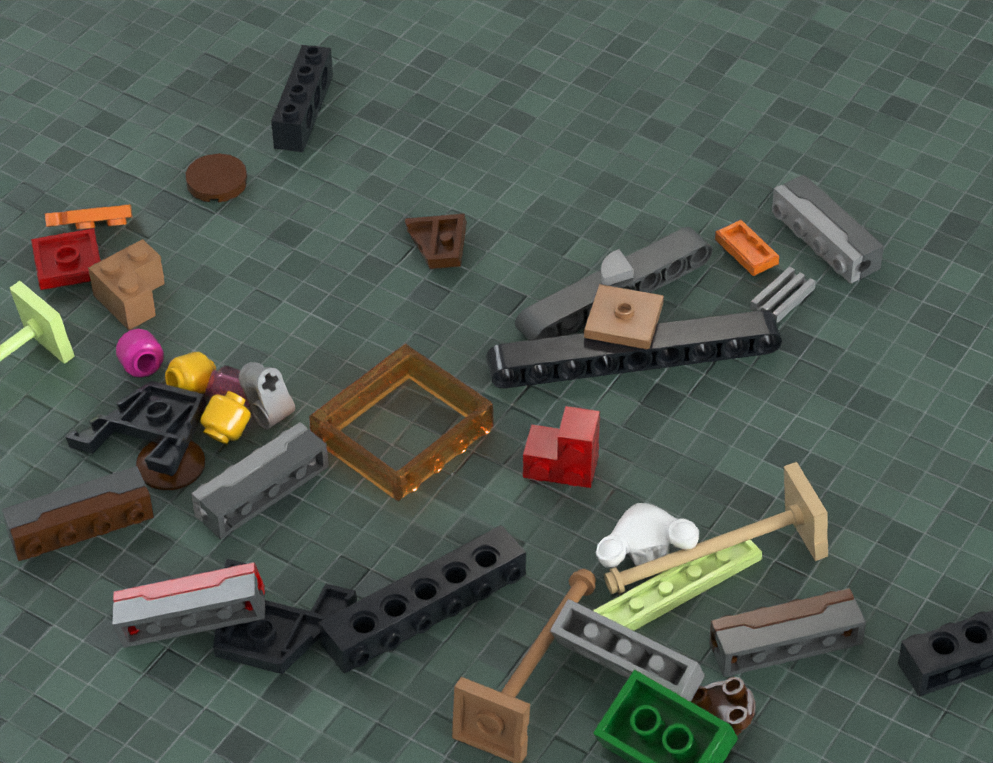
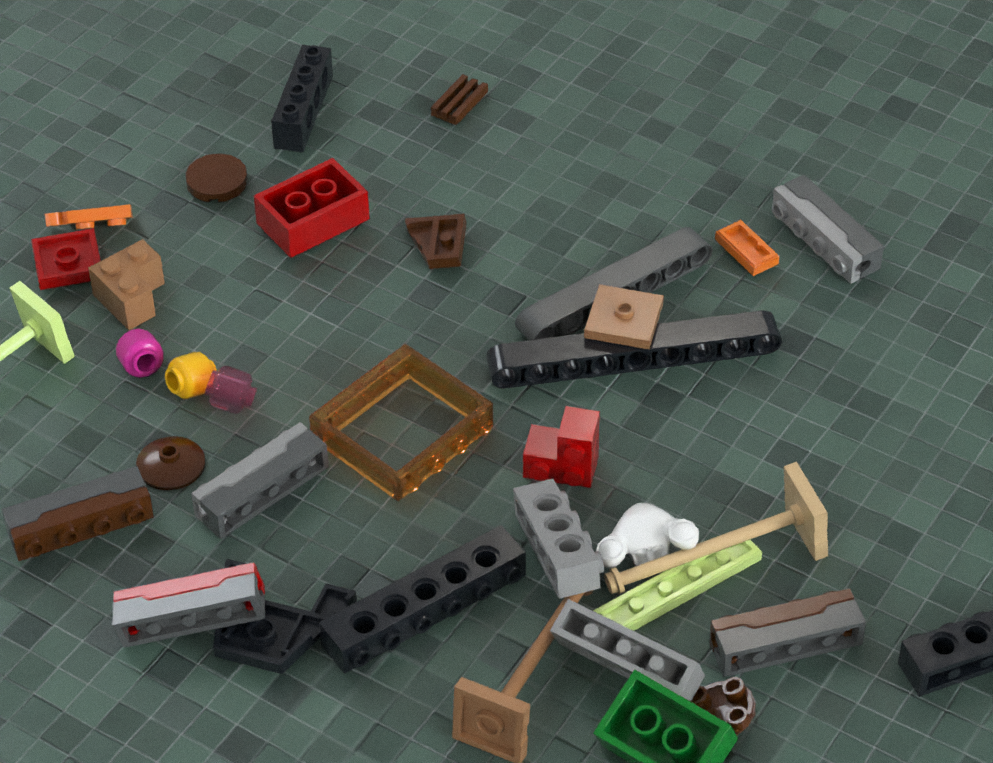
(152, 414): black wing -> none
(225, 417): yellow head -> none
(265, 394): light grey piece -> none
(311, 207): none -> red brick
(455, 97): none -> reddish brown tile
(558, 538): none -> light grey brick
(615, 268): light grey tile -> none
(778, 290): light grey tile -> none

